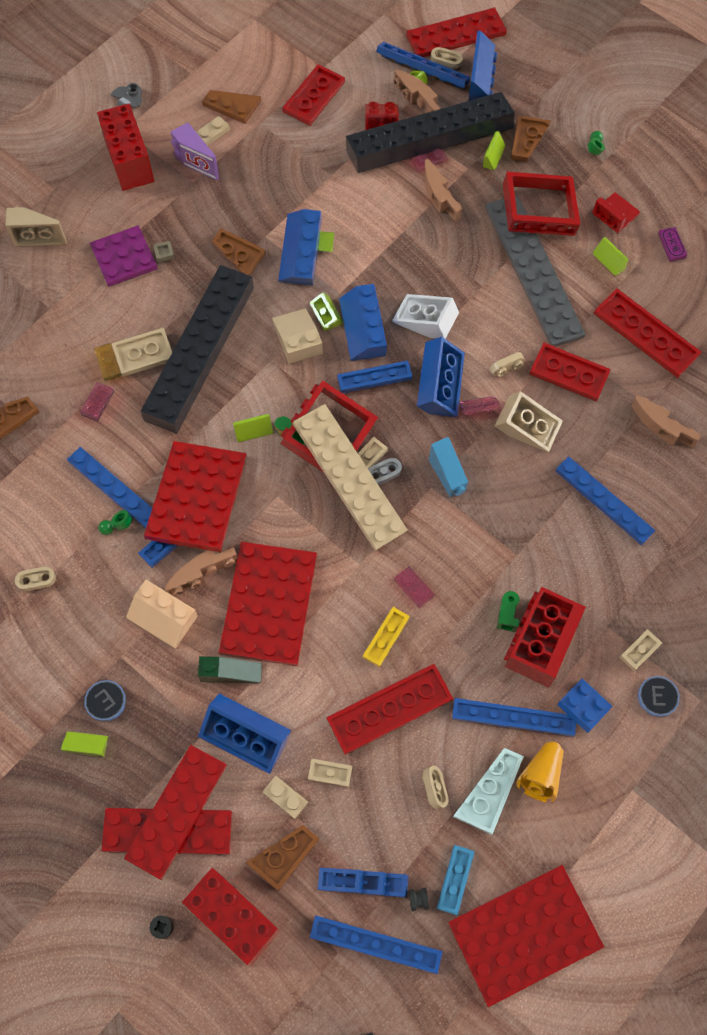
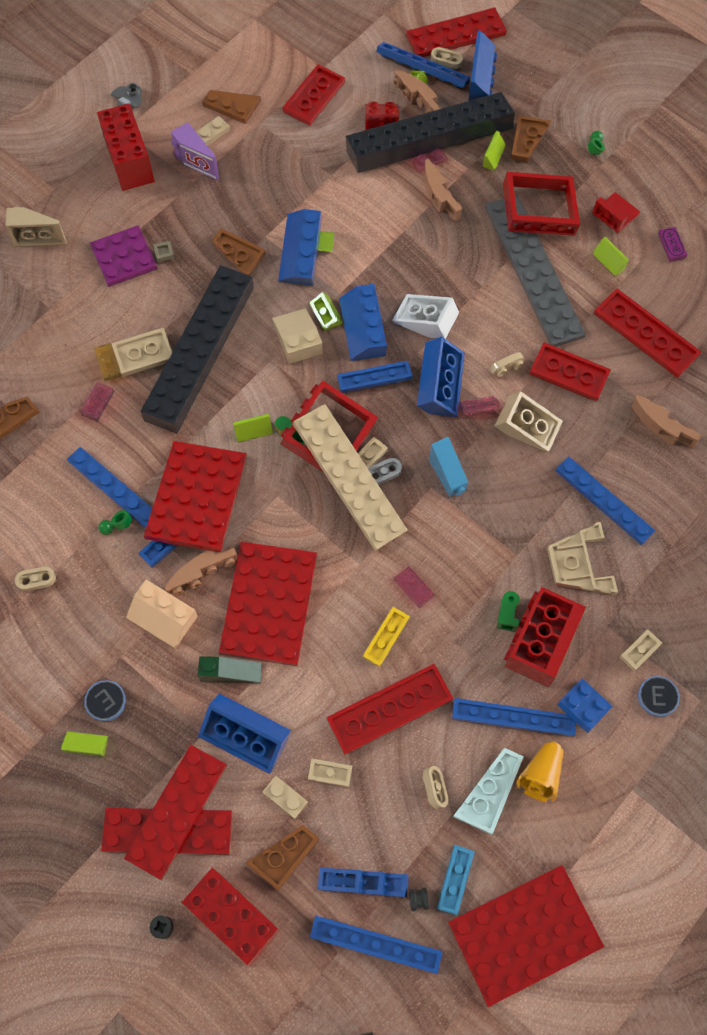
(572, 564): none -> tan wing

